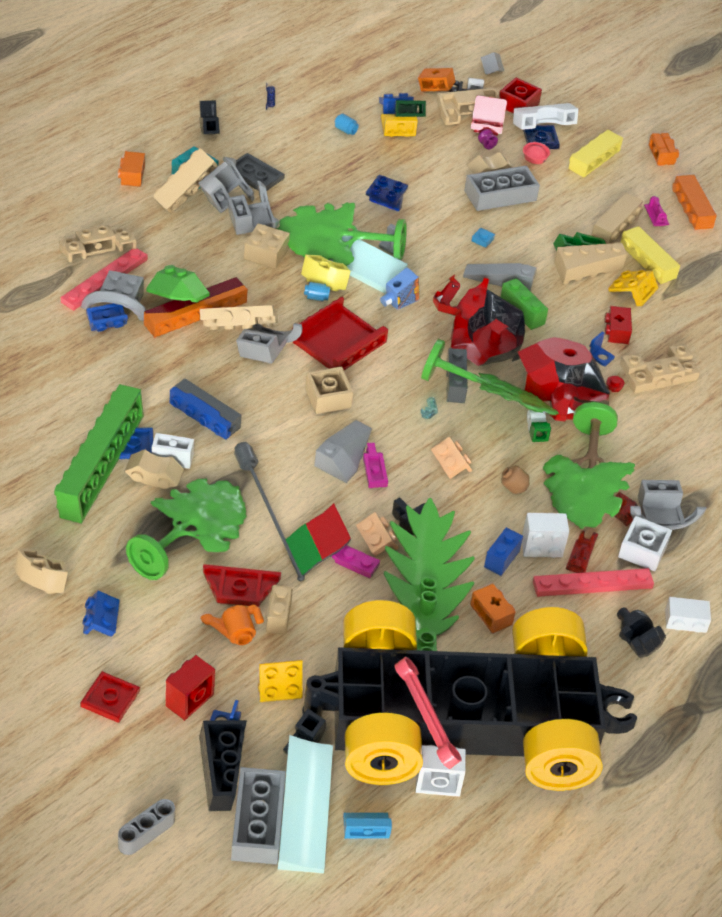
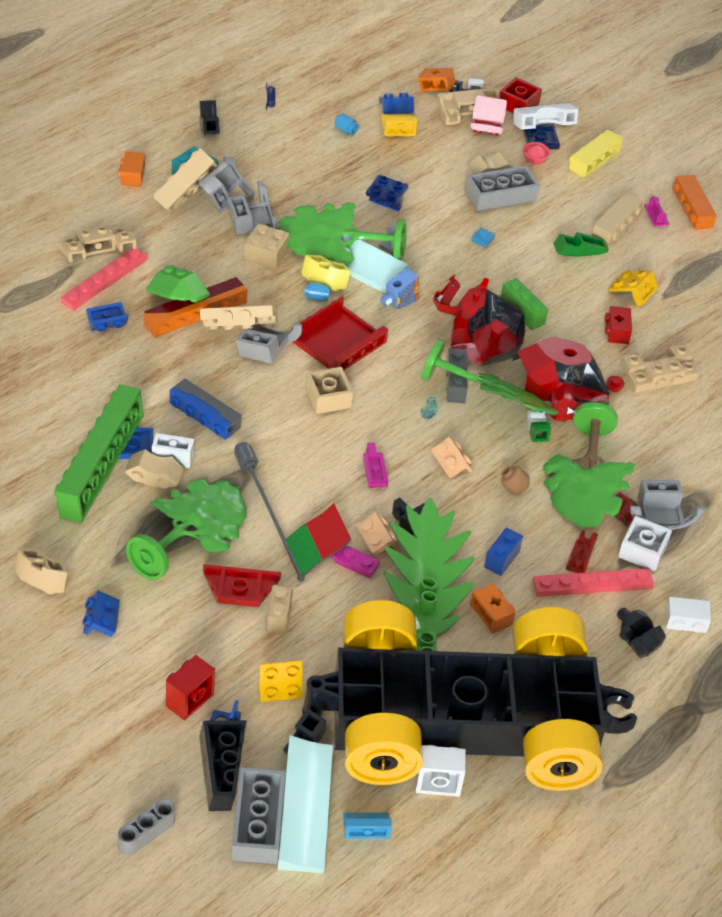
(110, 697): red tile -> none
(121, 290): light grey piece -> none
(236, 623): orange piece -> none
(256, 170): dark grey tile -> none
(343, 451): light grey wedge -> none
(408, 108): dark green torso -> none
(446, 751): coral piece -> none
(488, 139): magenta wheel -> none
(492, 63): light grey panel -> none
(501, 273): light grey wedge -> none
(545, 535): white brick -> none
(589, 260): tan wedge -> none
(596, 350): blue bracket -> none
(650, 254): light yellow brick -> none
(663, 149): orange brick -> none

